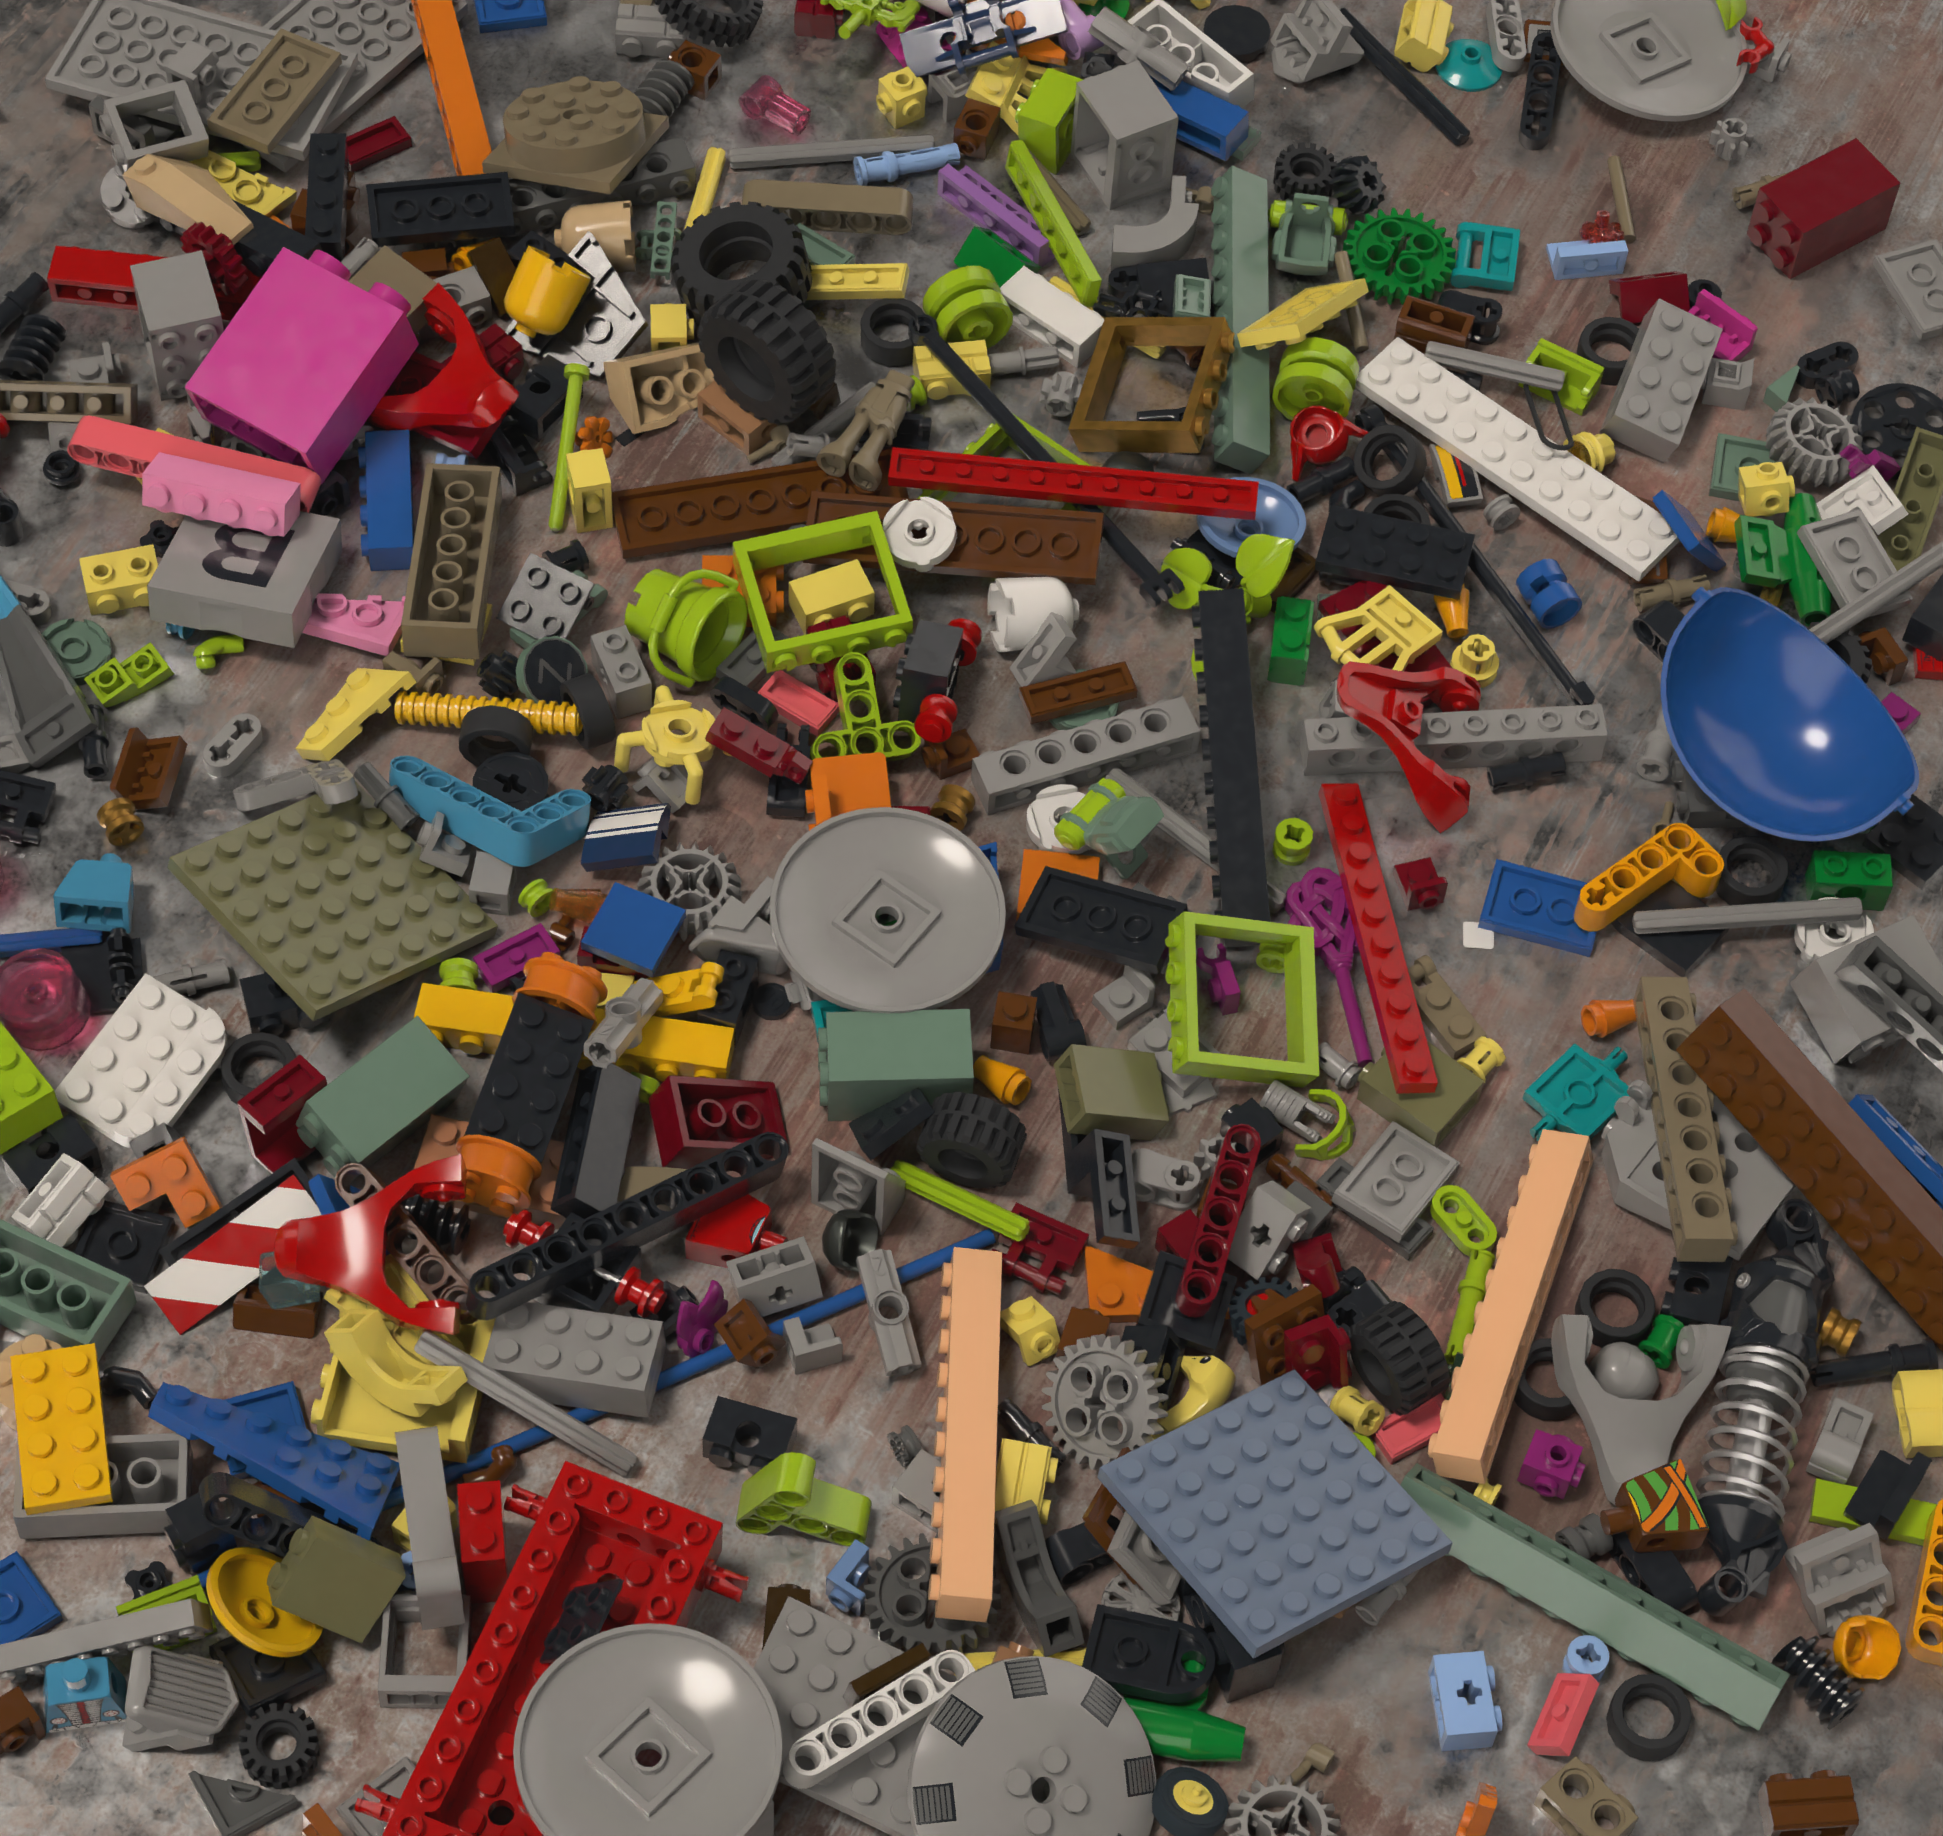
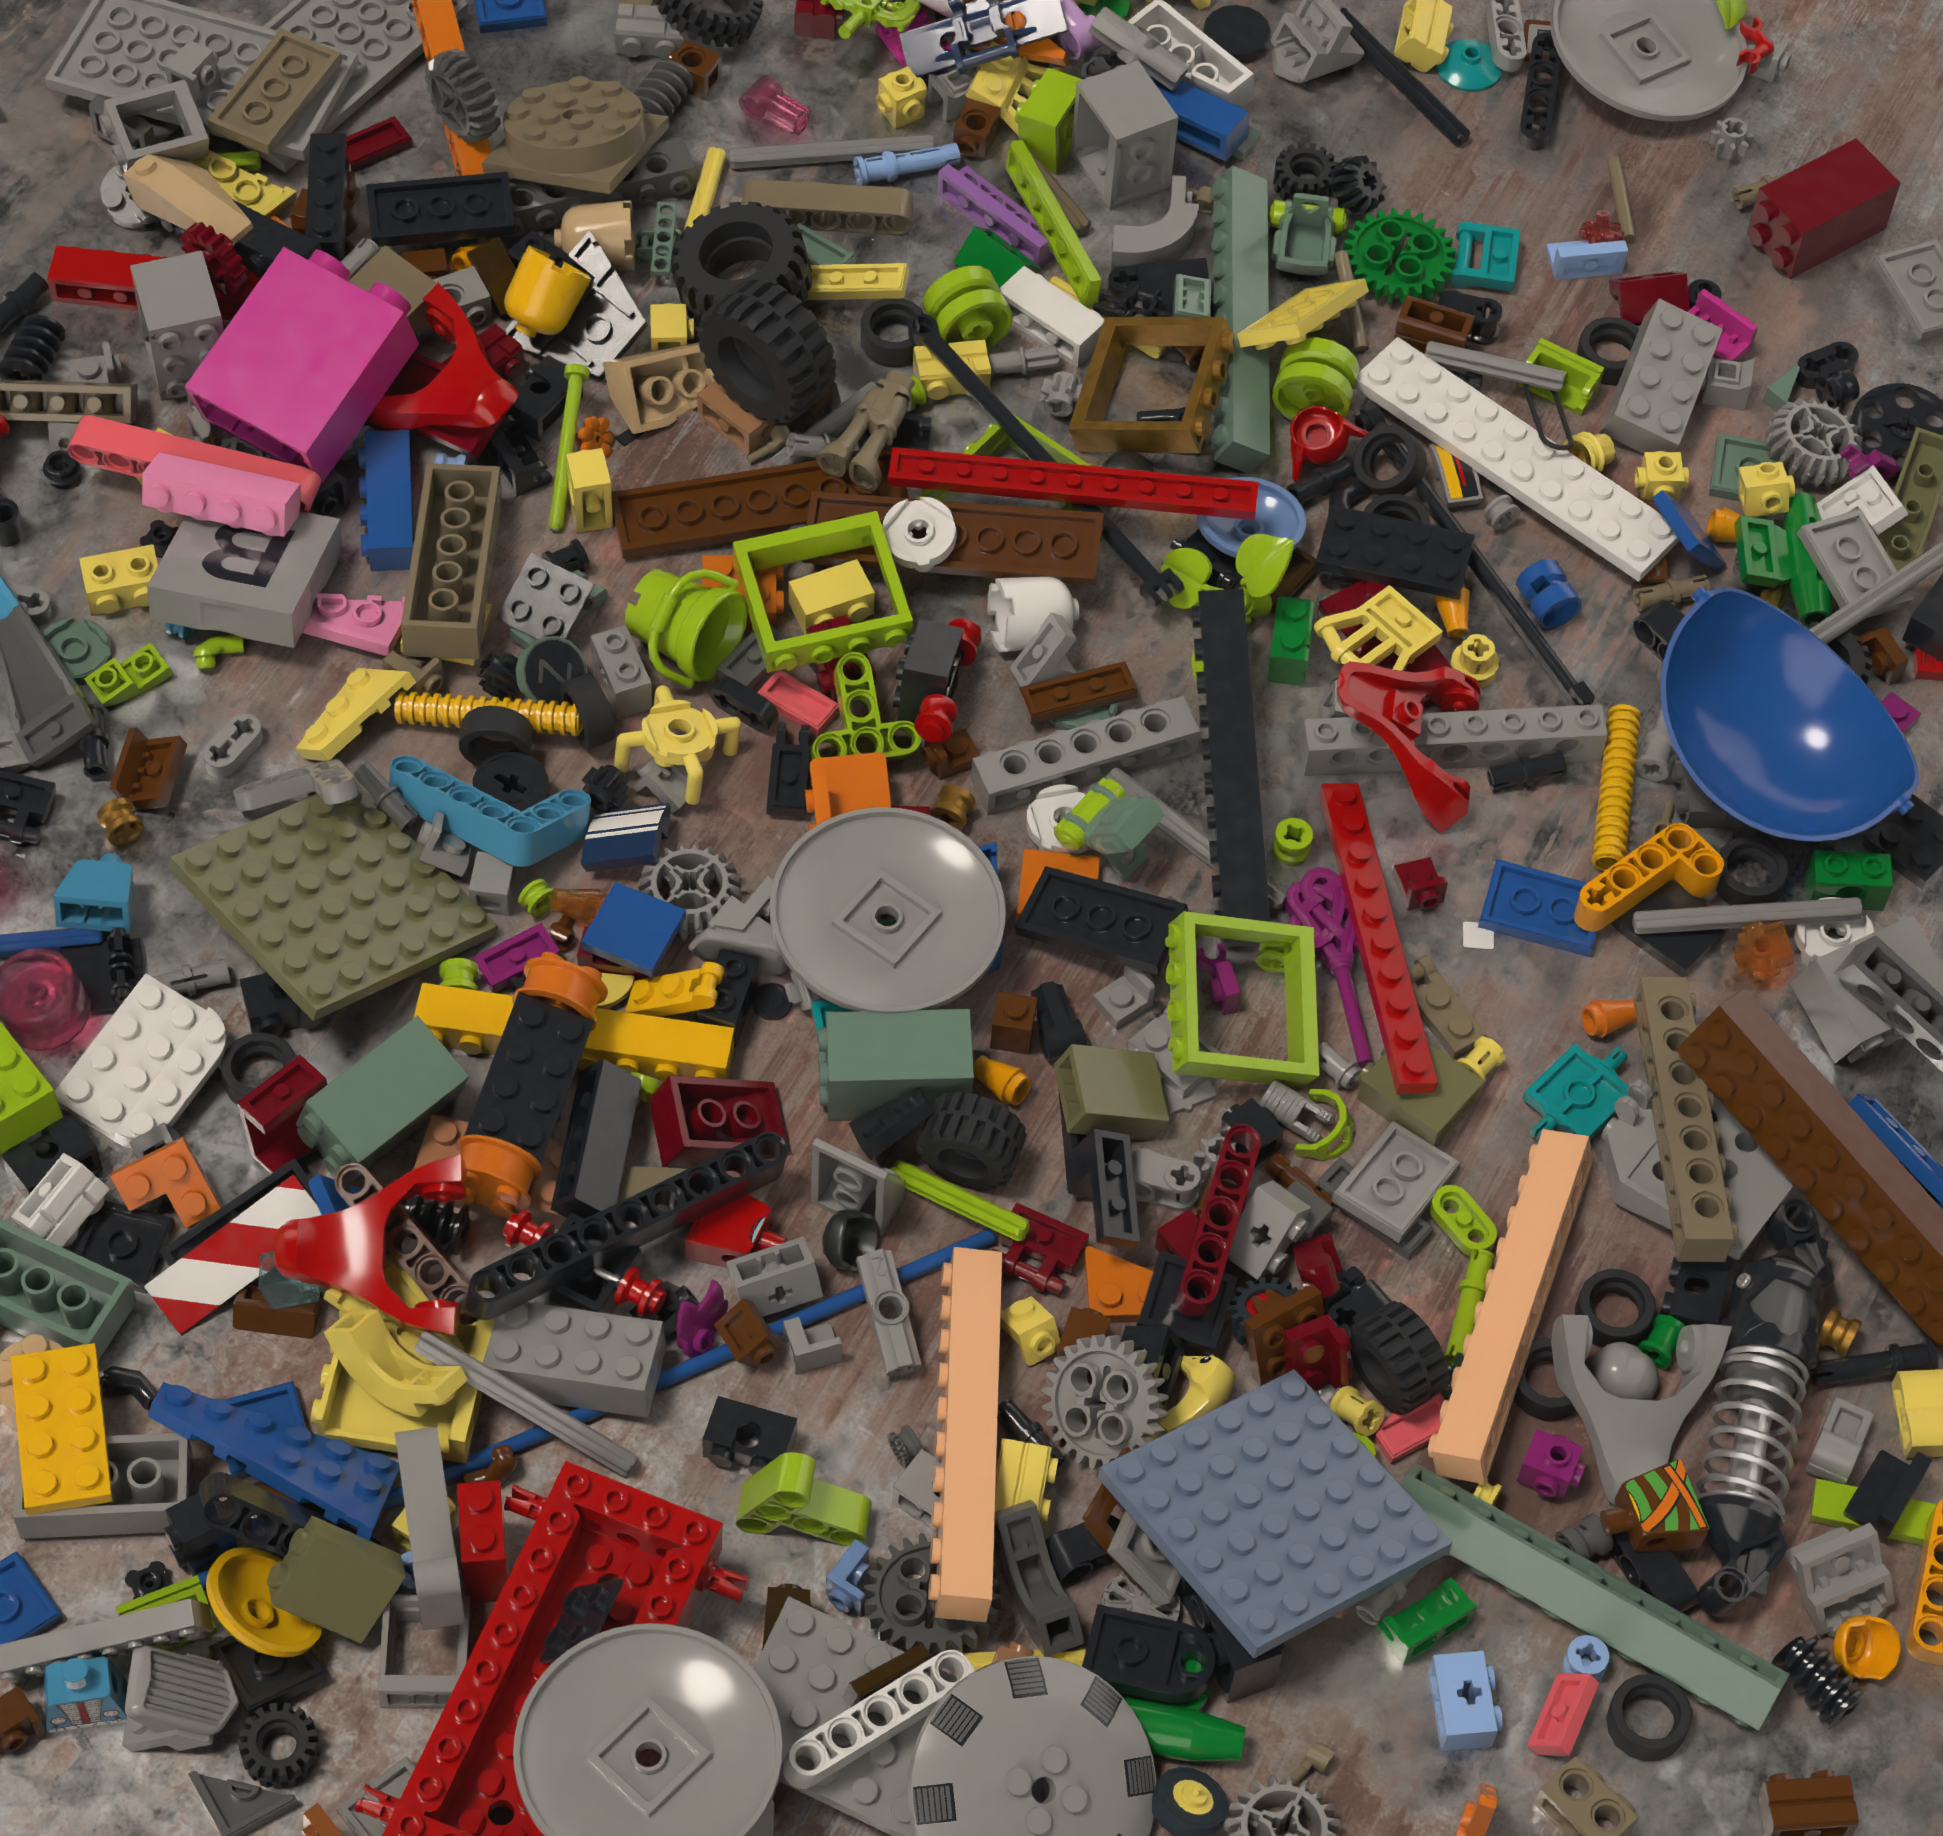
(463, 95): none -> dark grey gear
(623, 1023): light grey piece -> none
(757, 747): dark red hinge -> none
(1427, 1621): none -> green hinge
(1616, 786): none -> yellow piece
(1661, 472): none -> light yellow brick
(1768, 937): none -> clear orange brick

